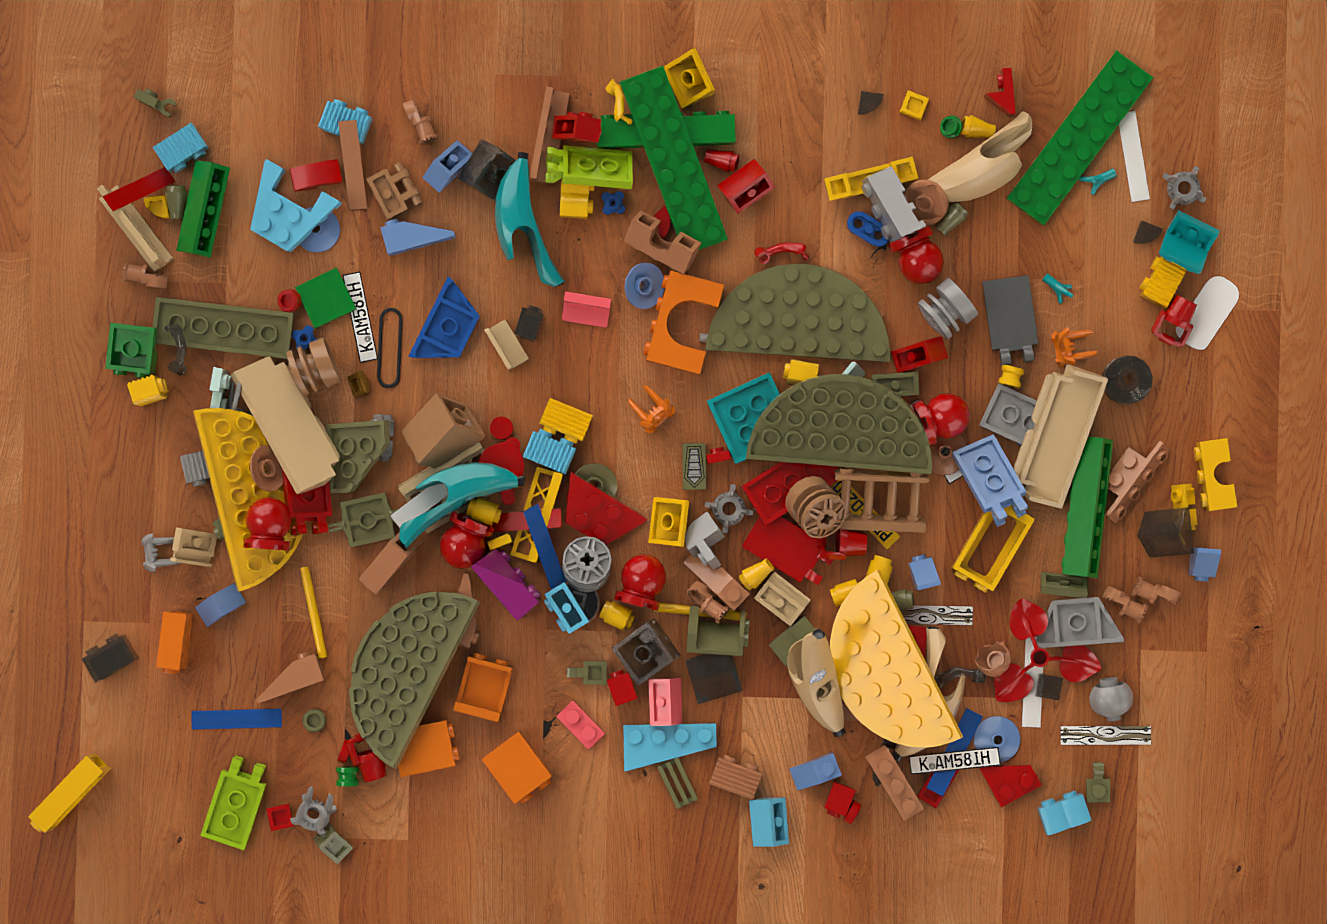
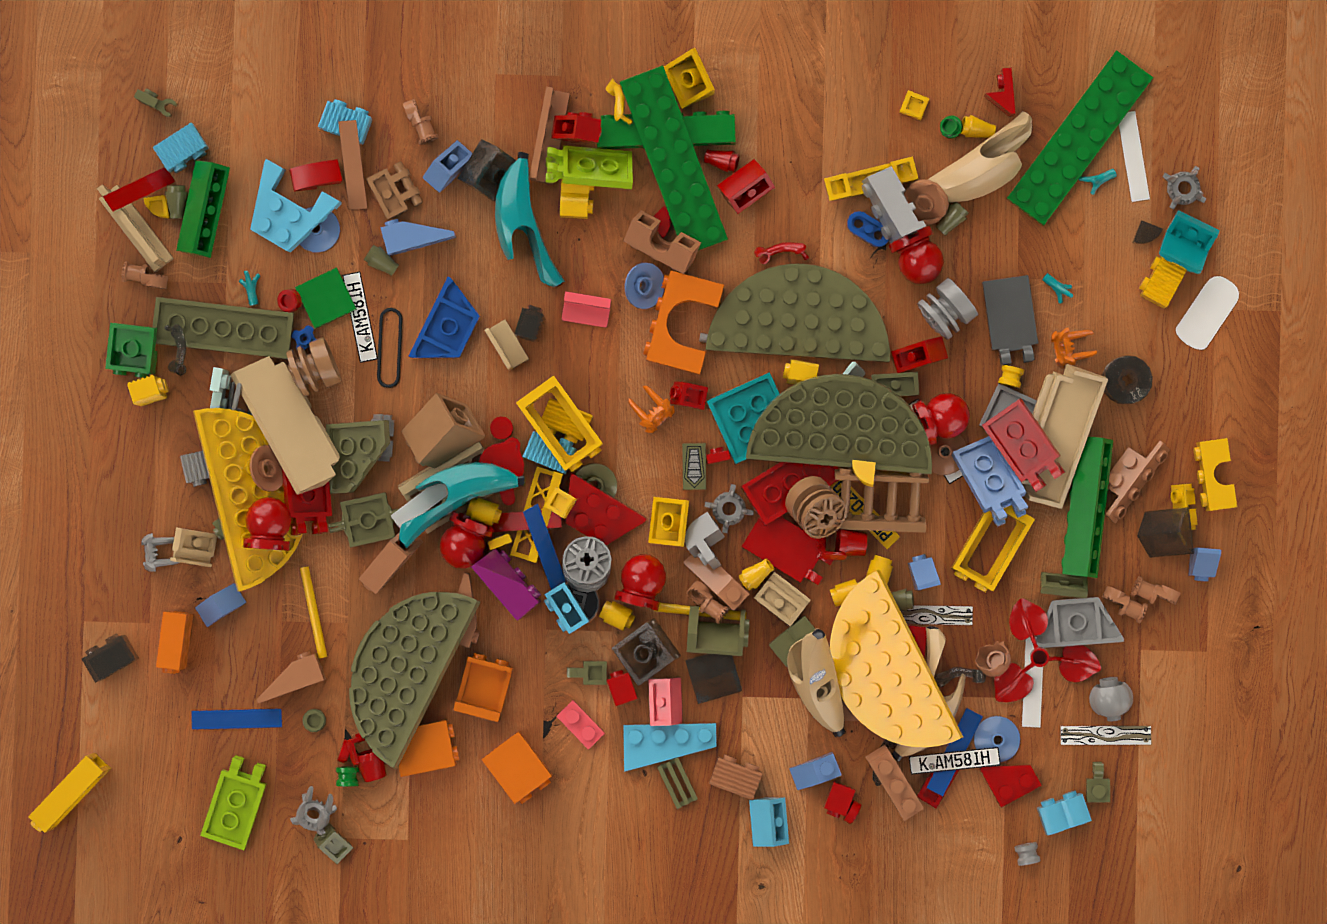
(250, 286): none -> teal bar
(279, 817): red plate -> none
(359, 384): pearl gold slope -> none
(380, 260): none -> olive cone
(560, 502): none -> yellow tile
(567, 461): none -> yellow piece
(608, 207): blue plate -> none
(688, 395): none -> red bracket
(864, 471): none -> yellow tile
(869, 102): clear smoke tile -> none
(1024, 444): none -> red tile
(1027, 853): none -> light grey wheel
(1048, 686): clear smoke tile -> none
(1180, 314): red piece -> none

